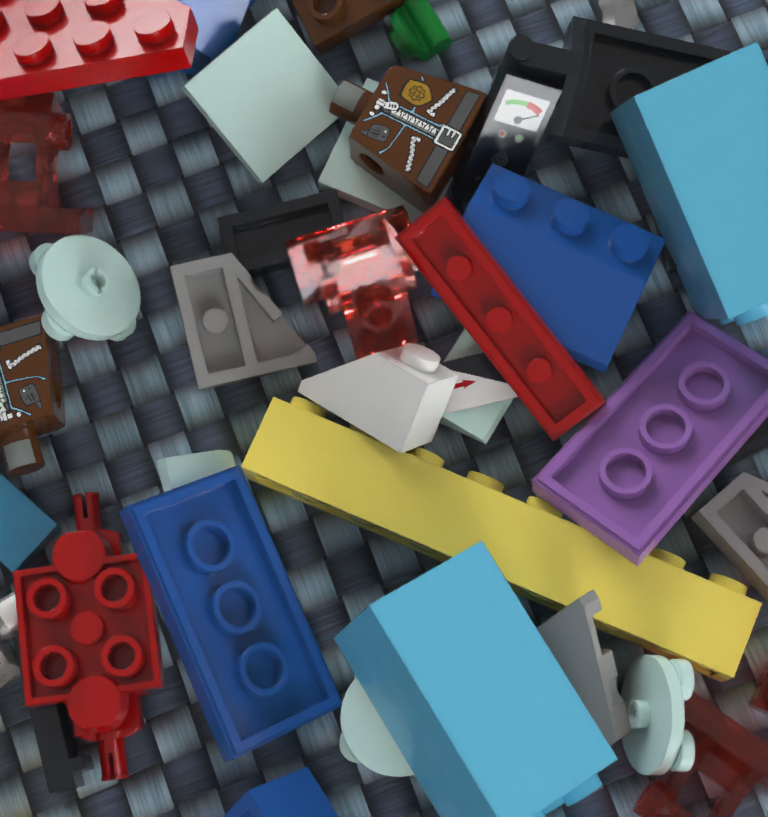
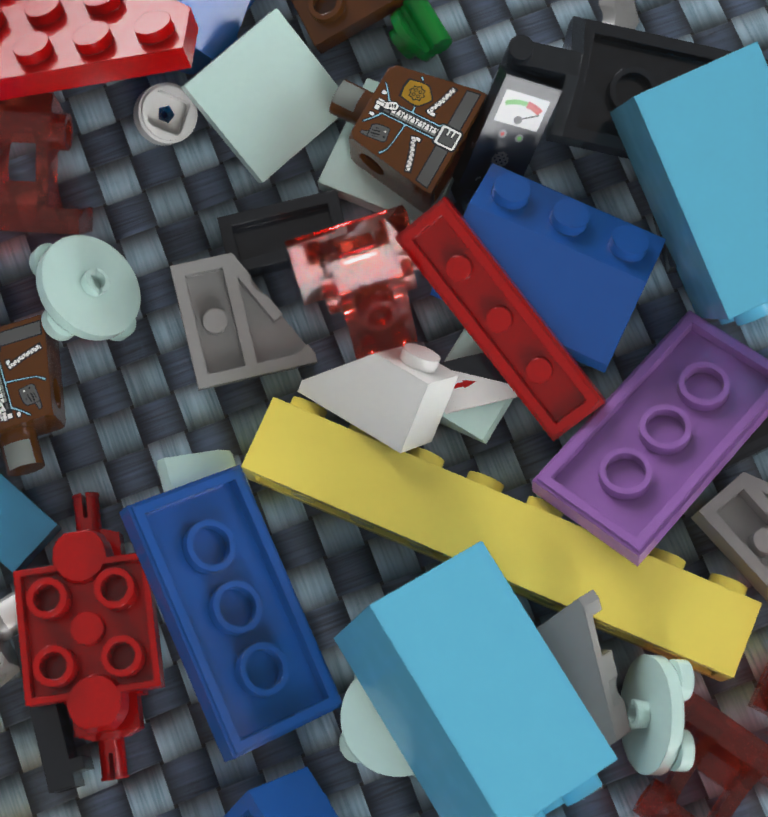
(165, 114): none -> white tile

